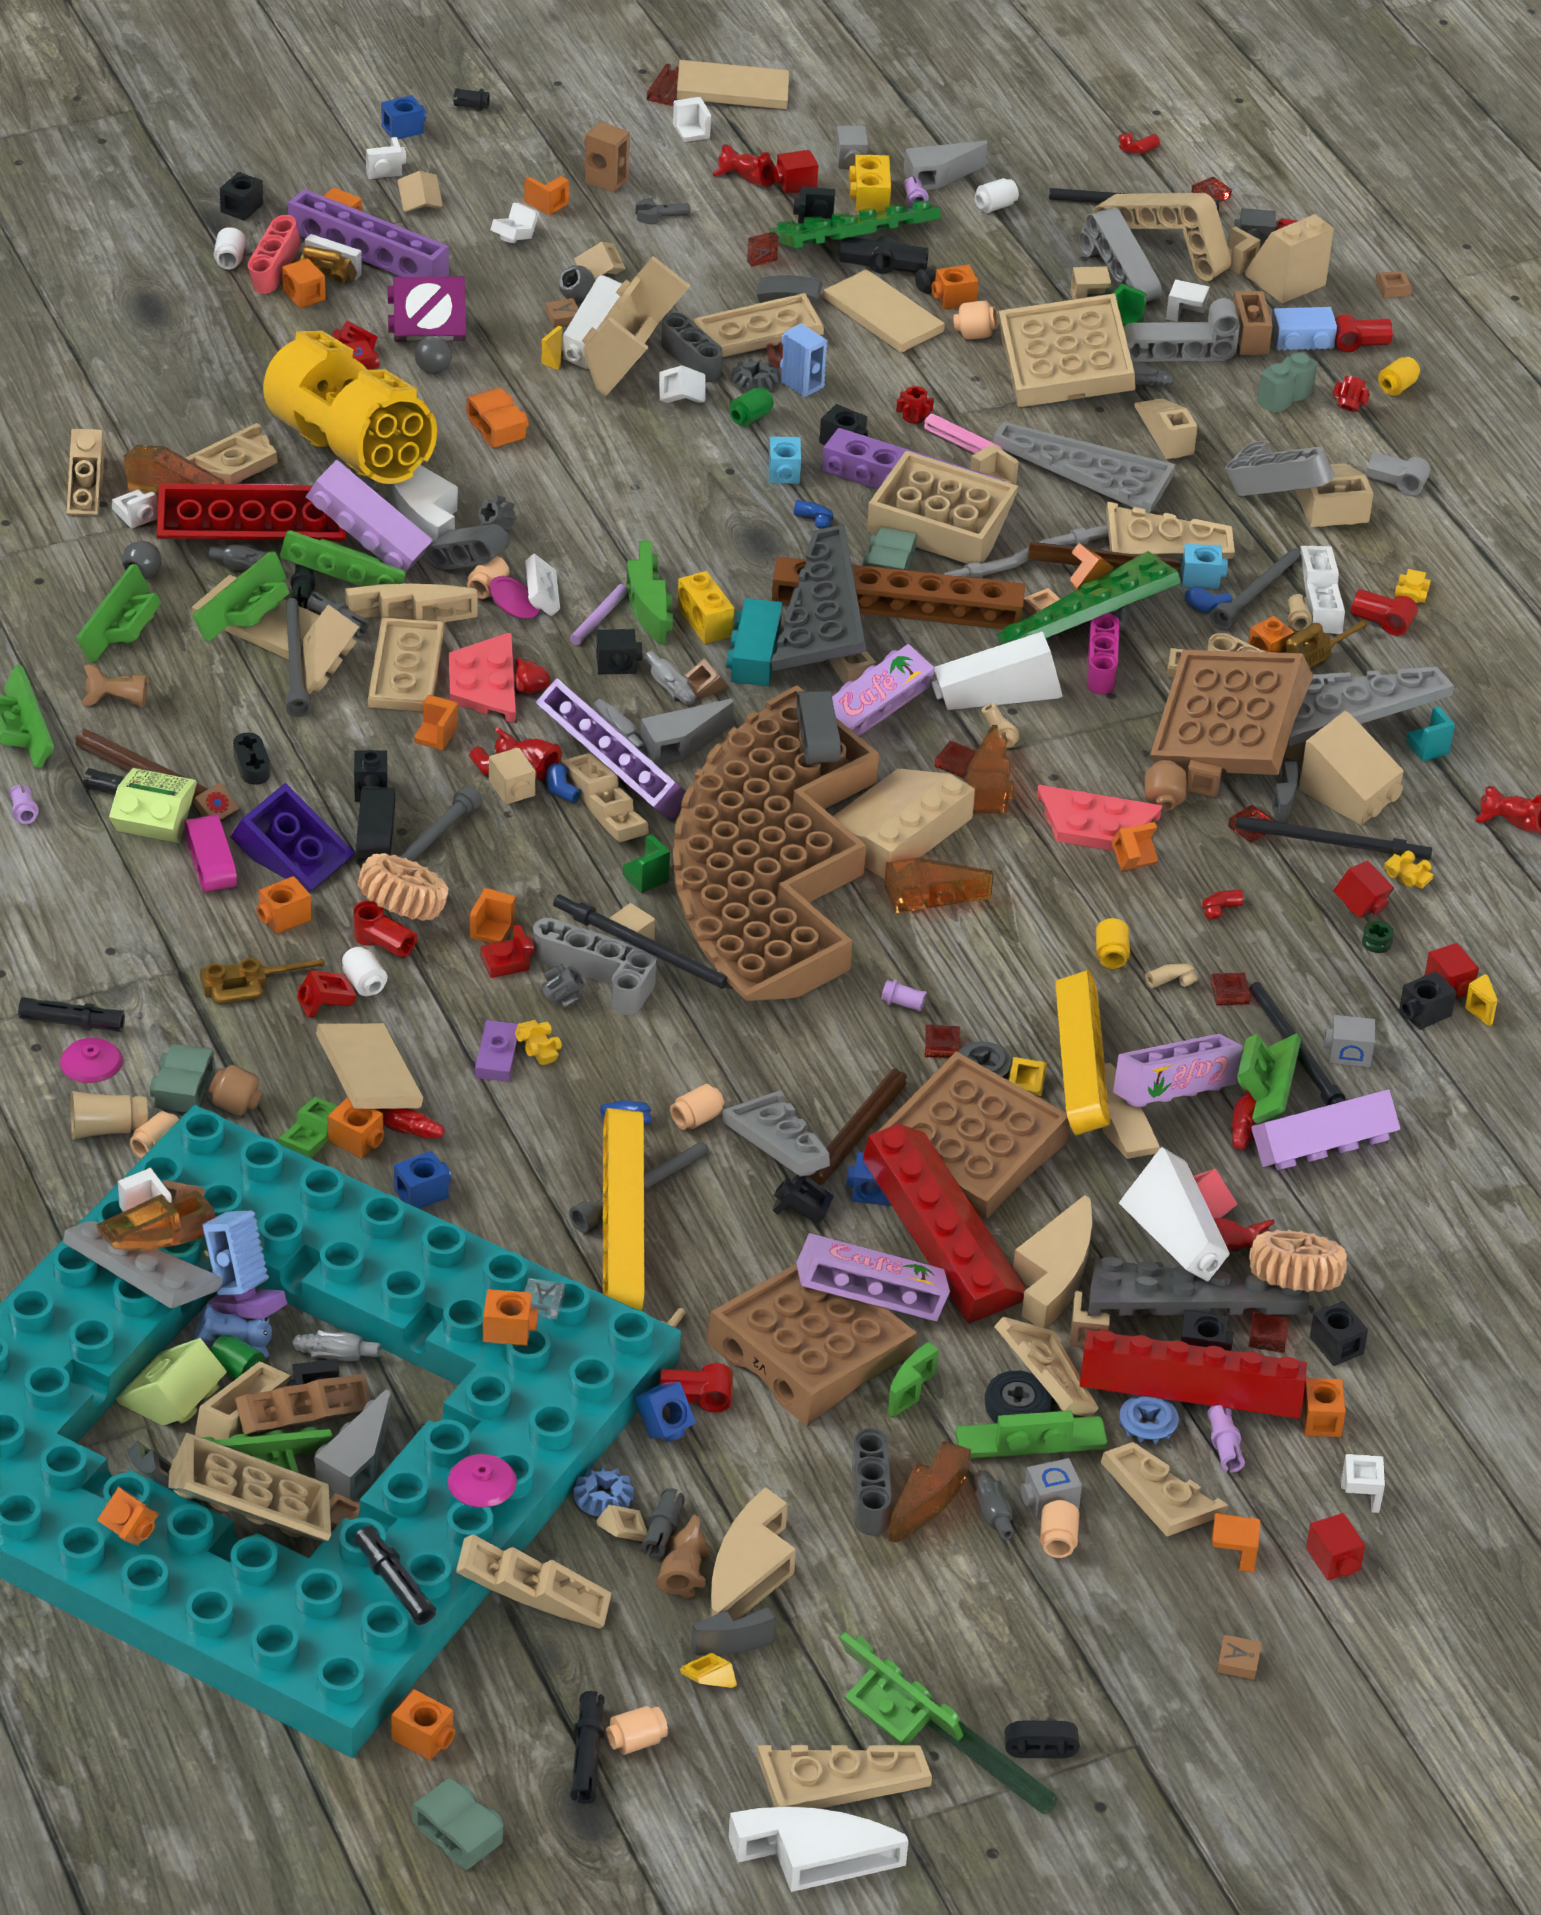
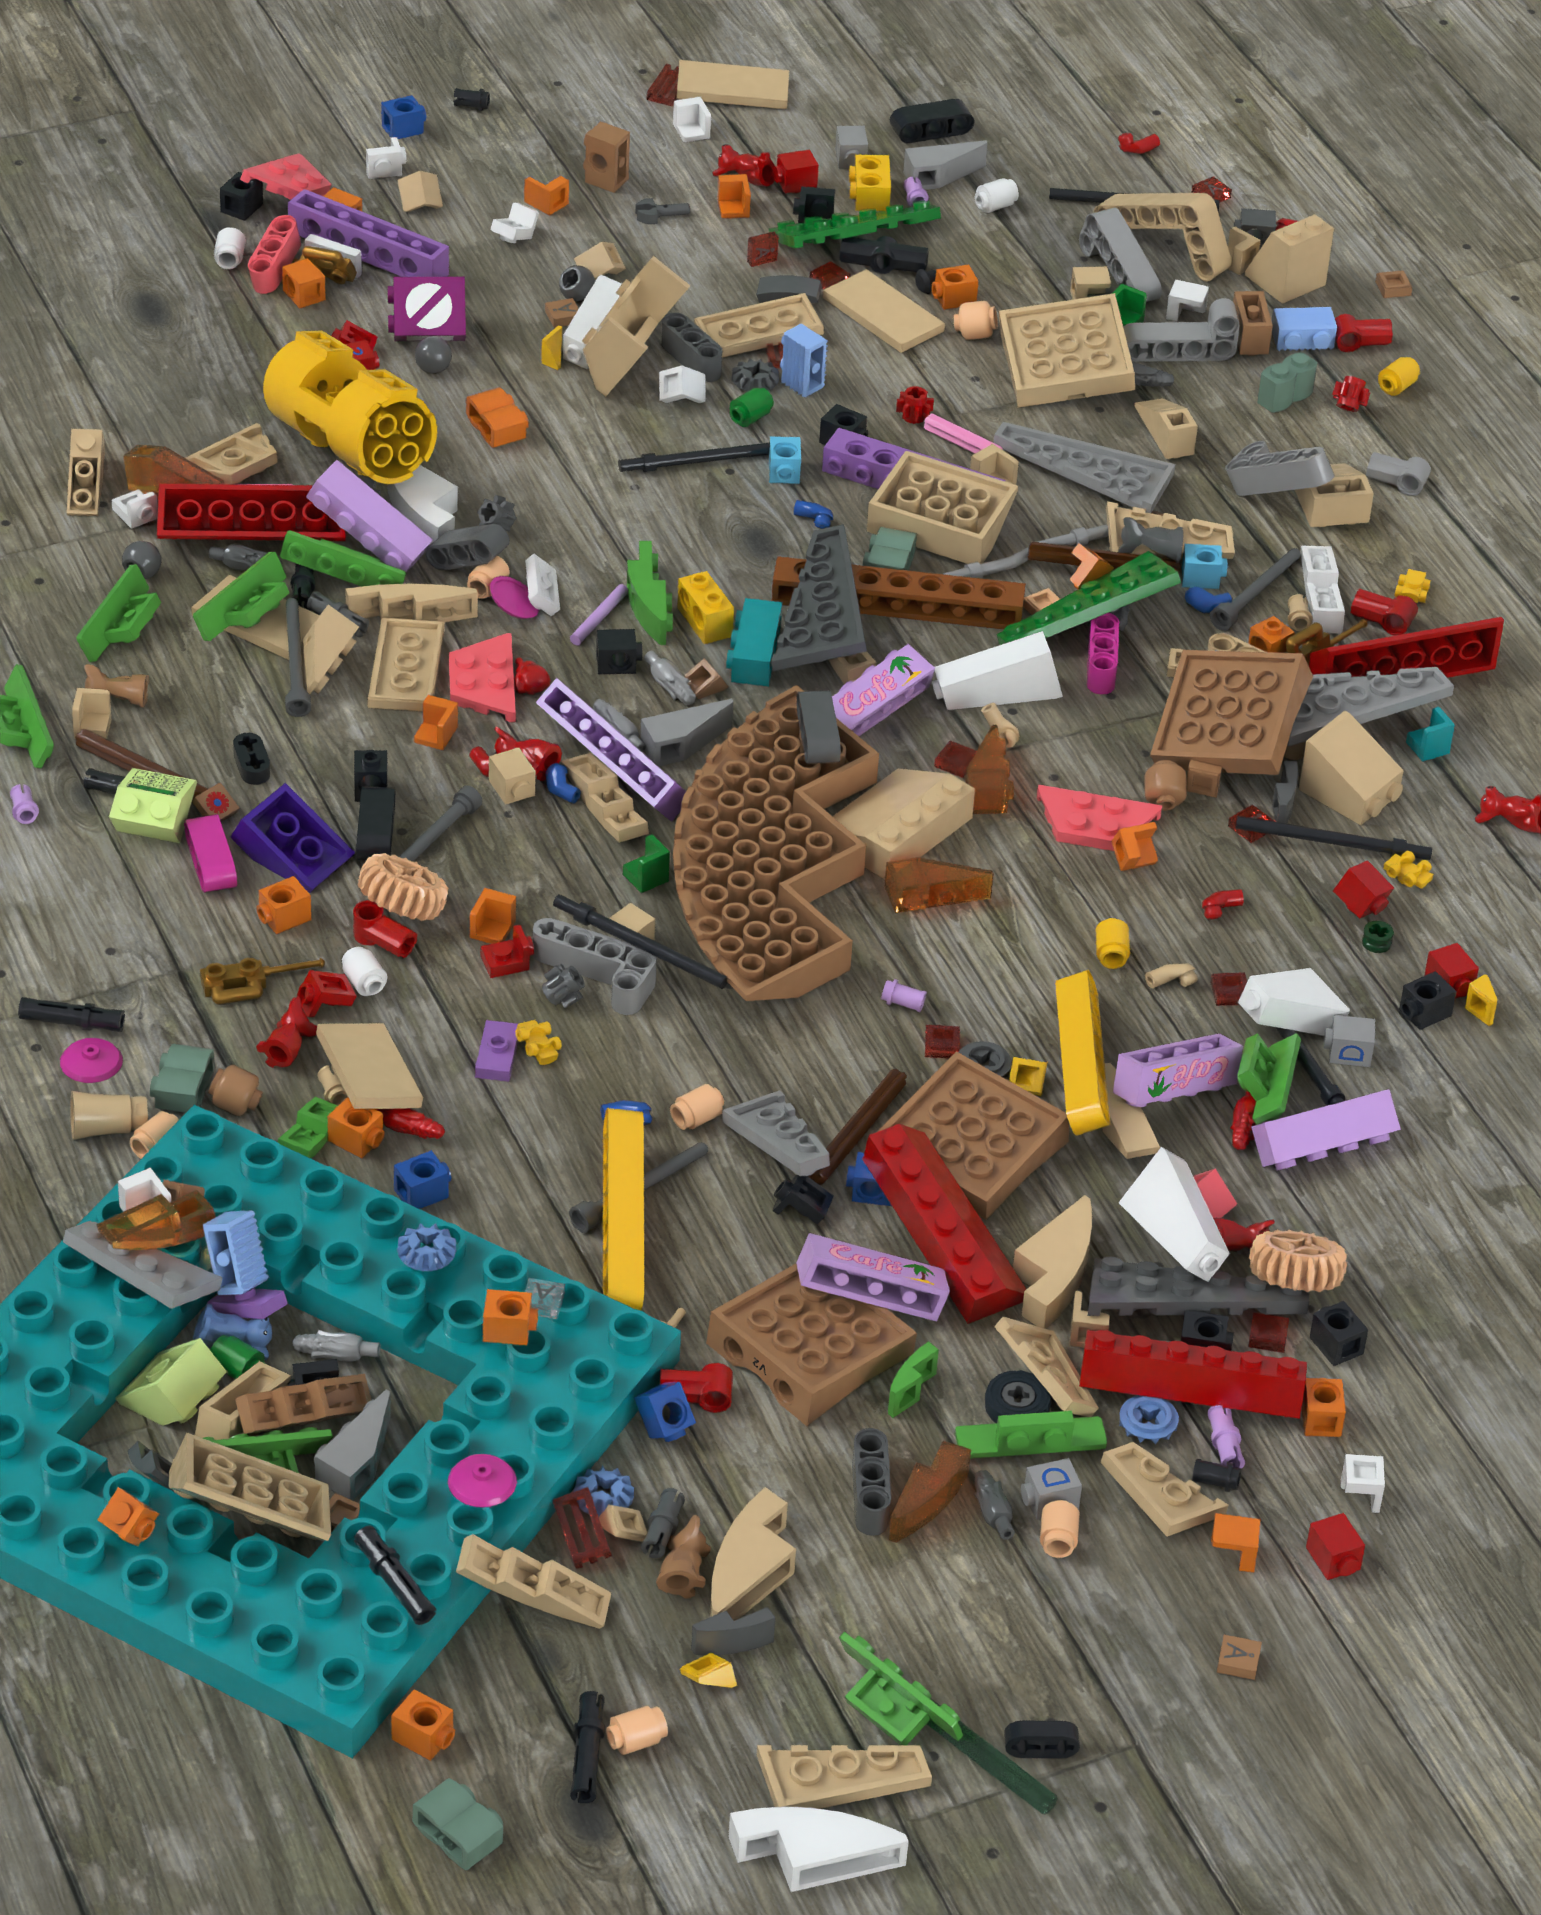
(92, 711): none -> tan panel
(286, 1039): none -> red animal
(288, 176): none -> coral wing
(333, 1088): none -> tan pin
(426, 1258): none -> medium blue gear
(591, 1554): none -> clear red tile
(650, 462): none -> black bar
(734, 196): none -> orange panel
(829, 274): none -> clear red tile
(931, 120): none -> black beam
(1159, 539): none -> dark grey animal
(1217, 1474): none -> black pin
(1292, 1001): none -> white slope
(1452, 649): none -> red slope

